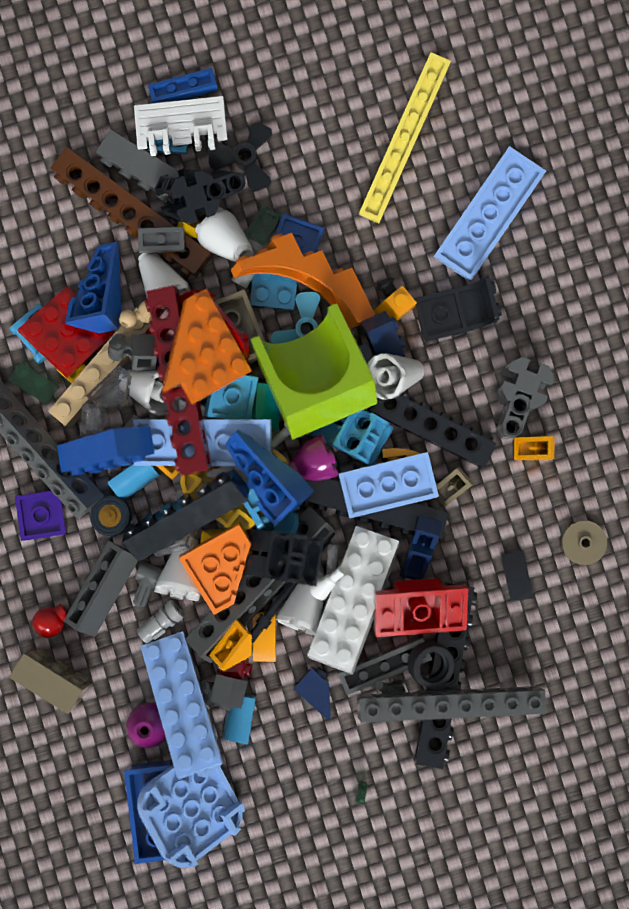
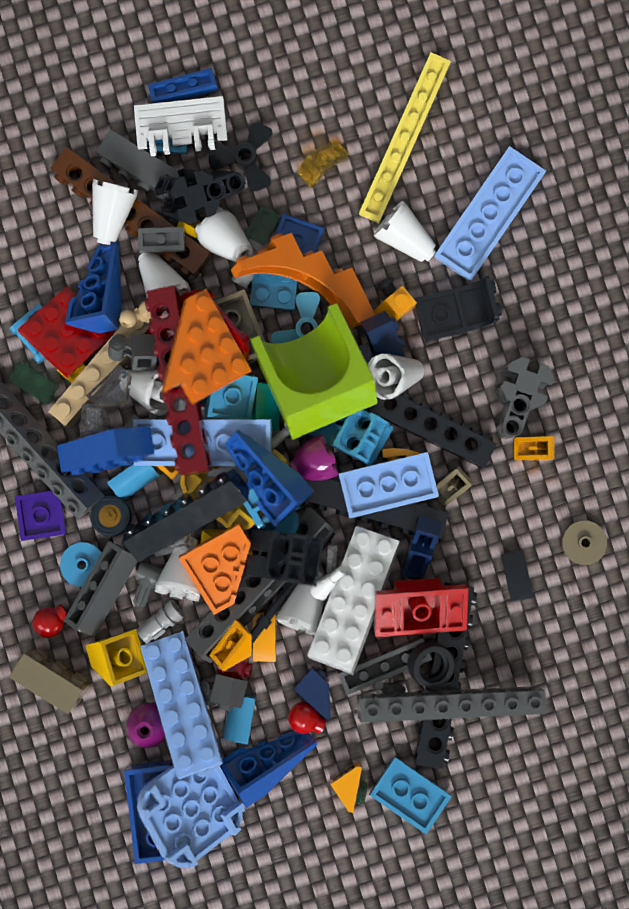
(70, 562): none -> dark azure plate
(110, 210): none -> white cone
(117, 657): none -> yellow slope
(262, 767): none -> blue wedge
(305, 719): none -> red piece
(321, 161): none -> clear yellow bracket
(346, 785): none -> light orange slope
(405, 233): none -> white cone
(410, 795): none -> dark azure plate

